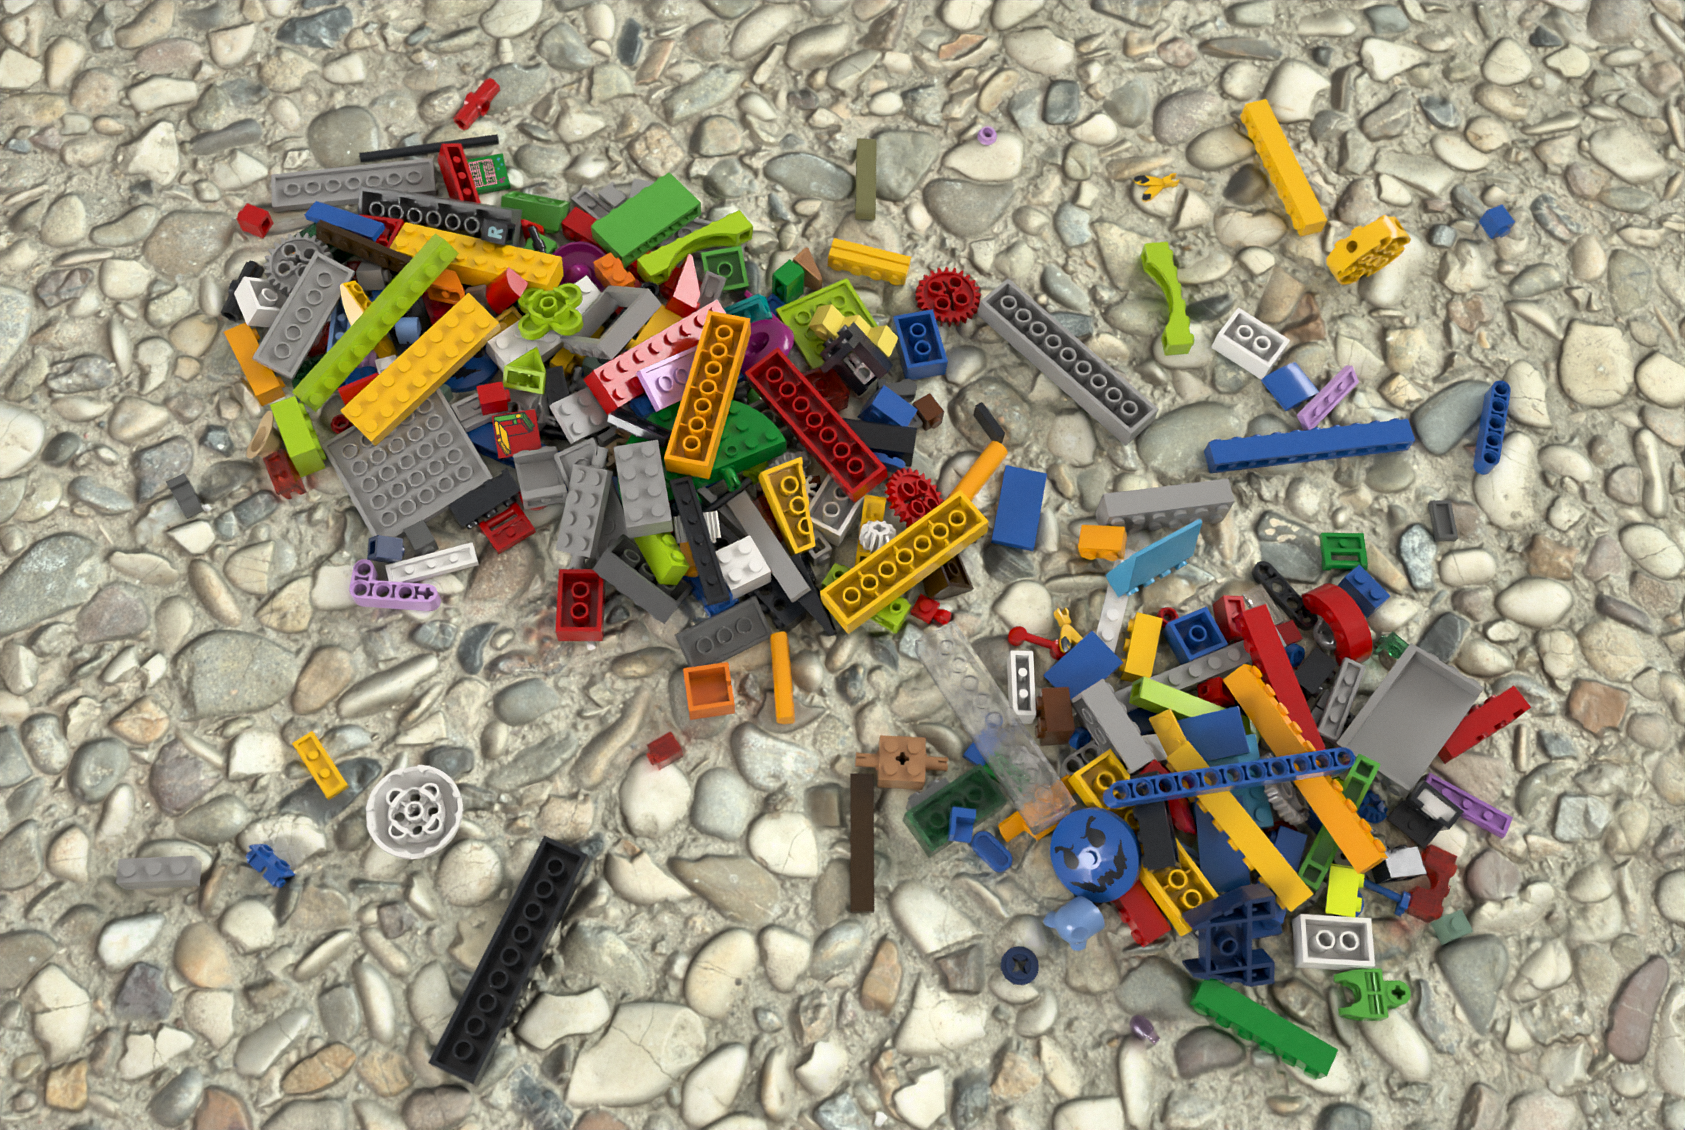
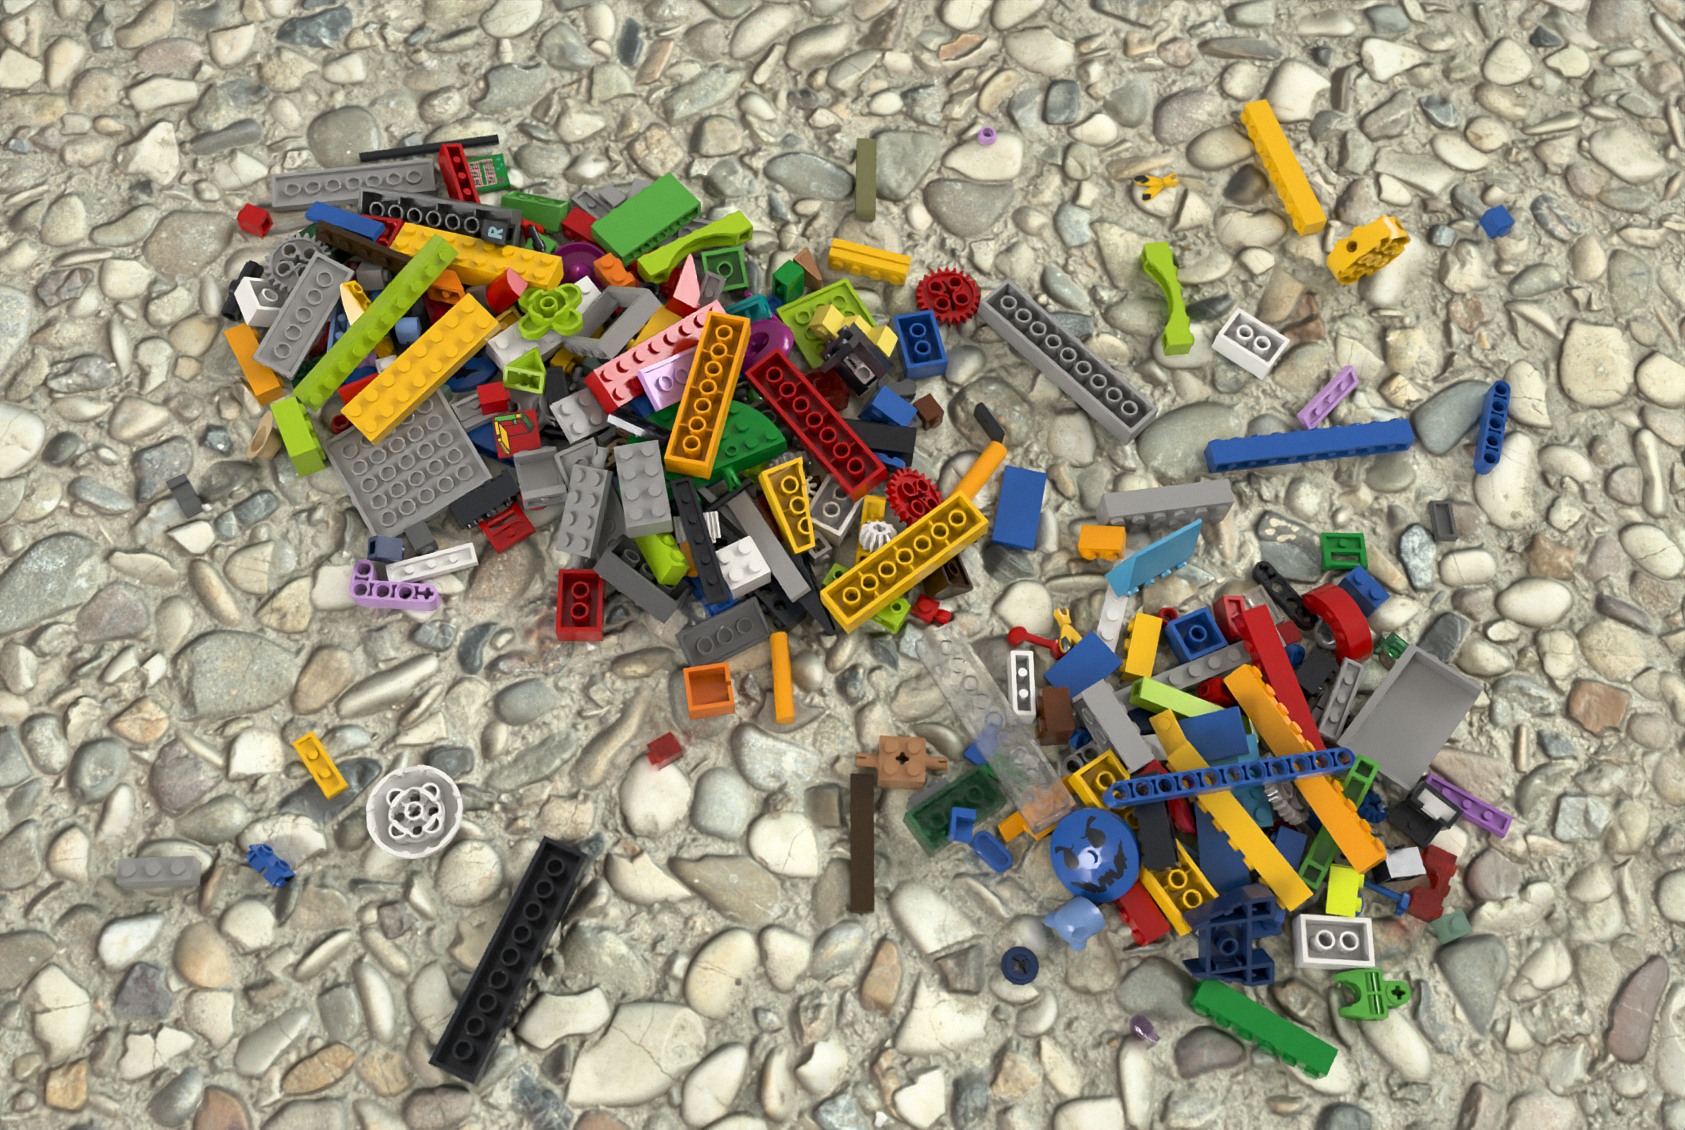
(284, 474): clear red hinge -> none
(476, 104): red piece -> none
(1290, 386): blue slope -> none
(1484, 722): red wedge -> none

